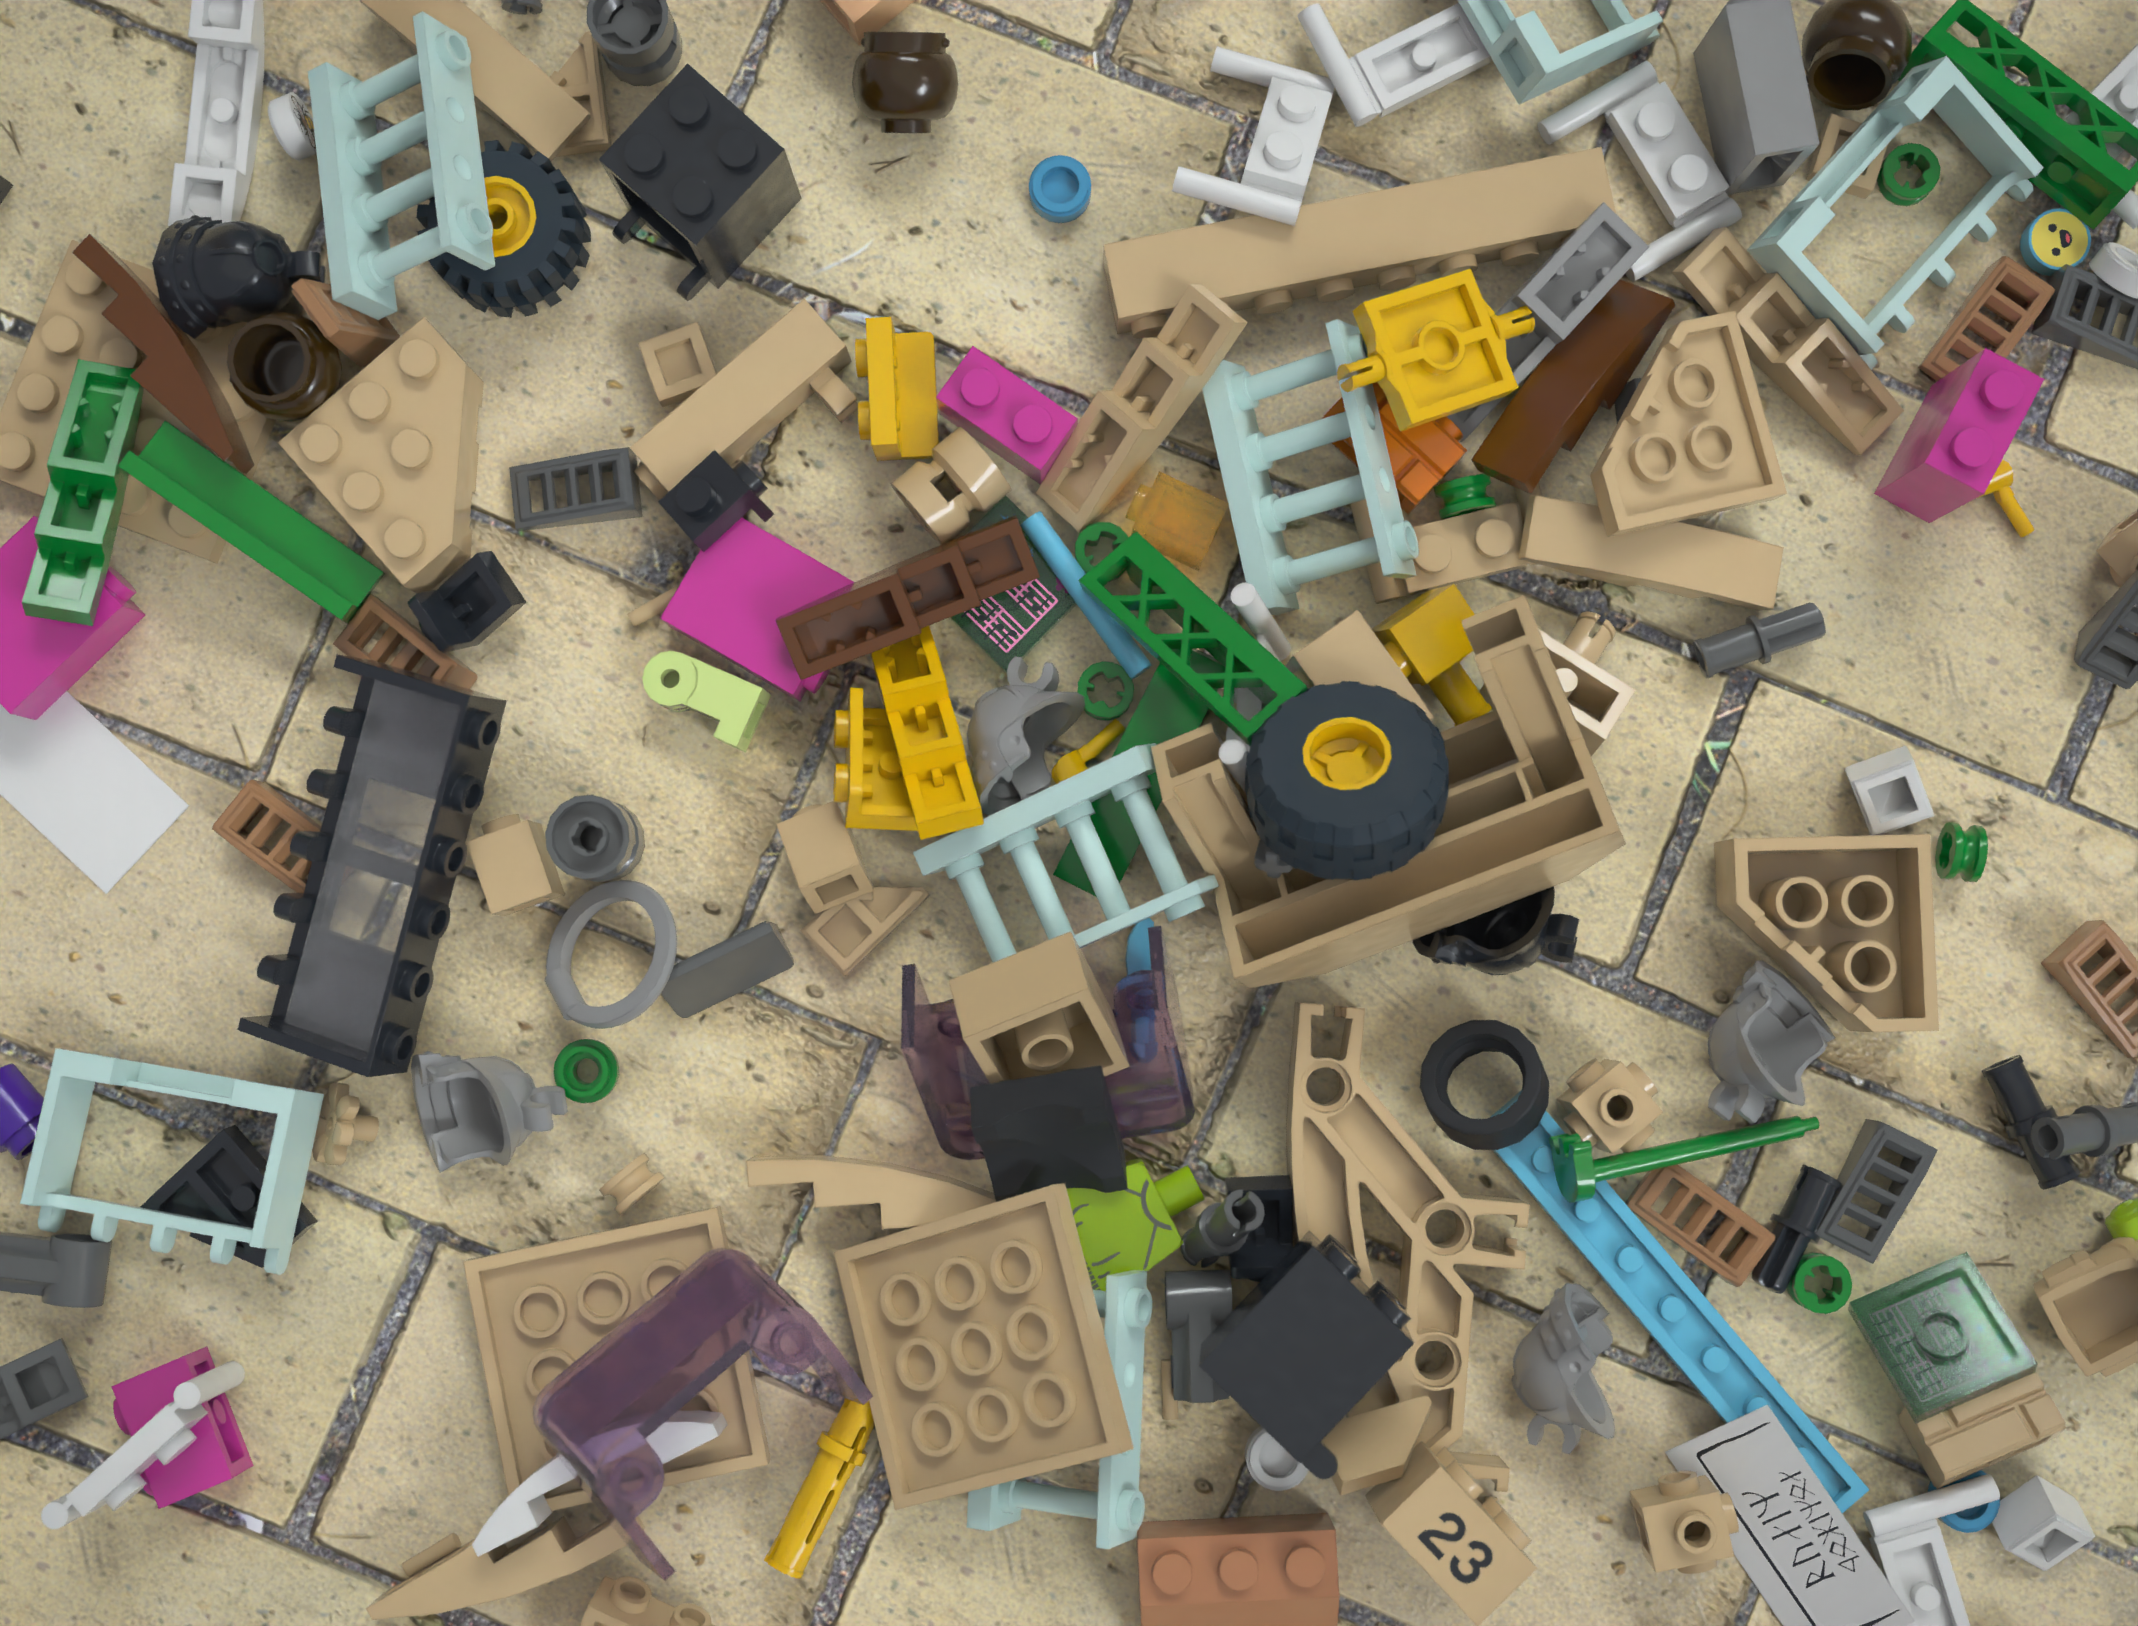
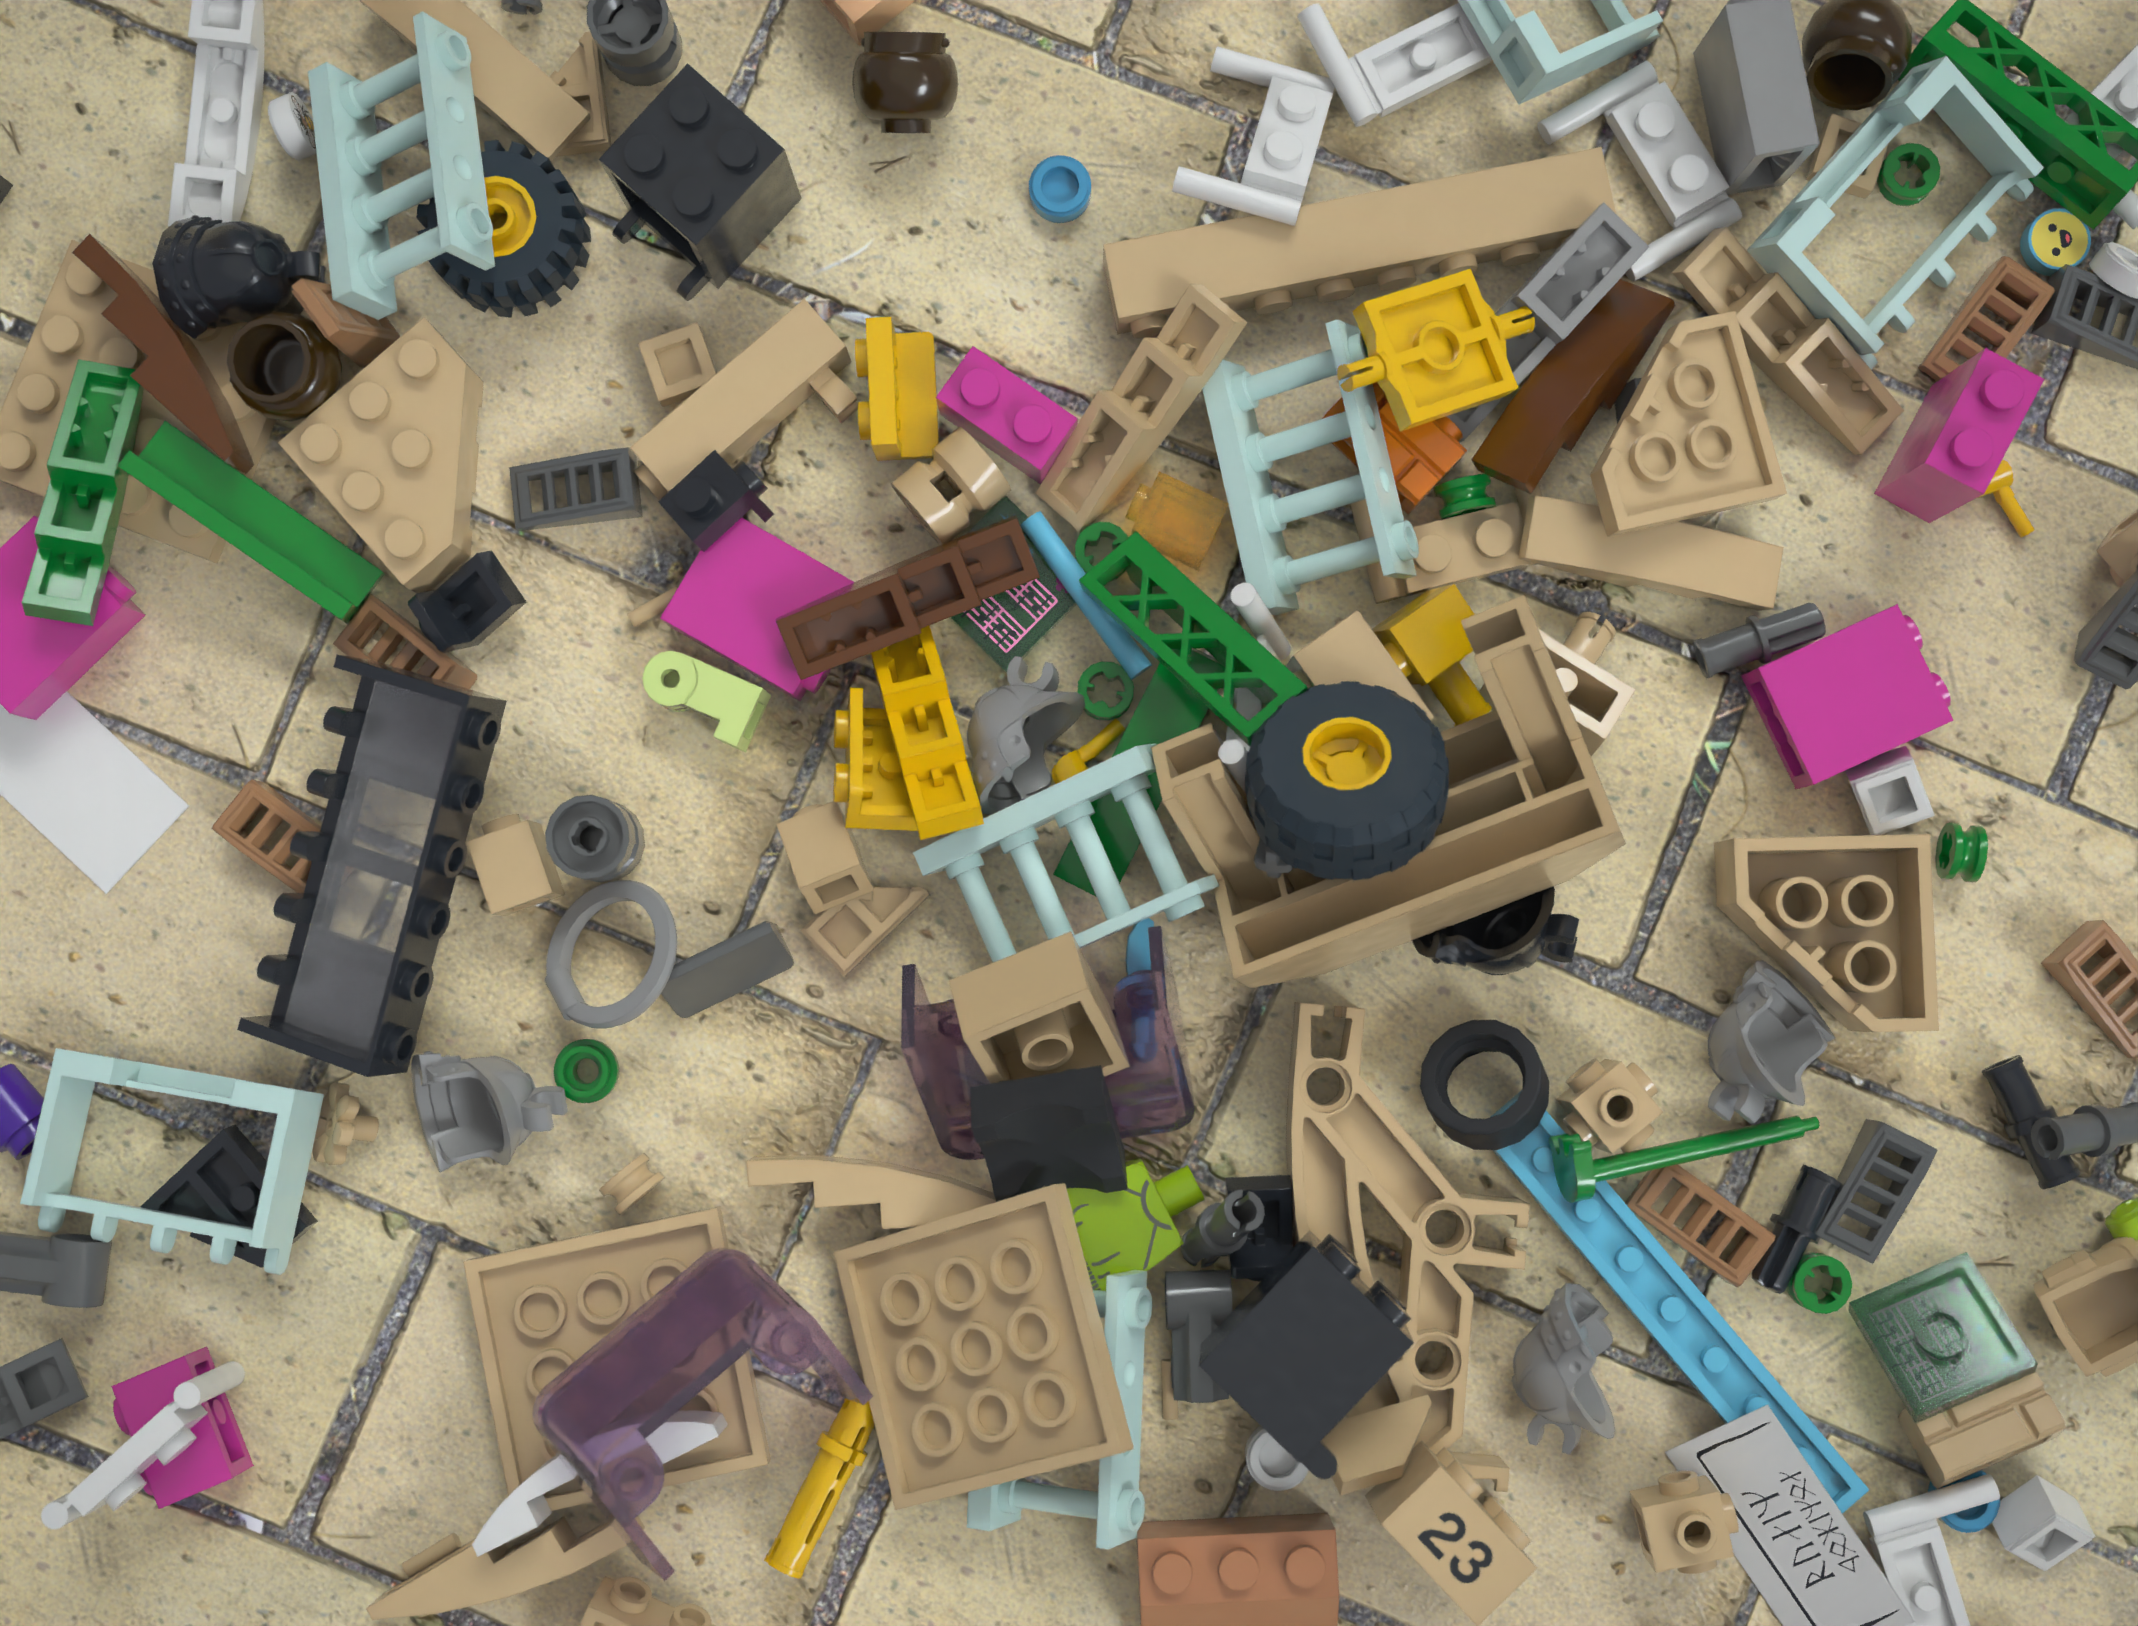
(1849, 697): none -> dark pink brick

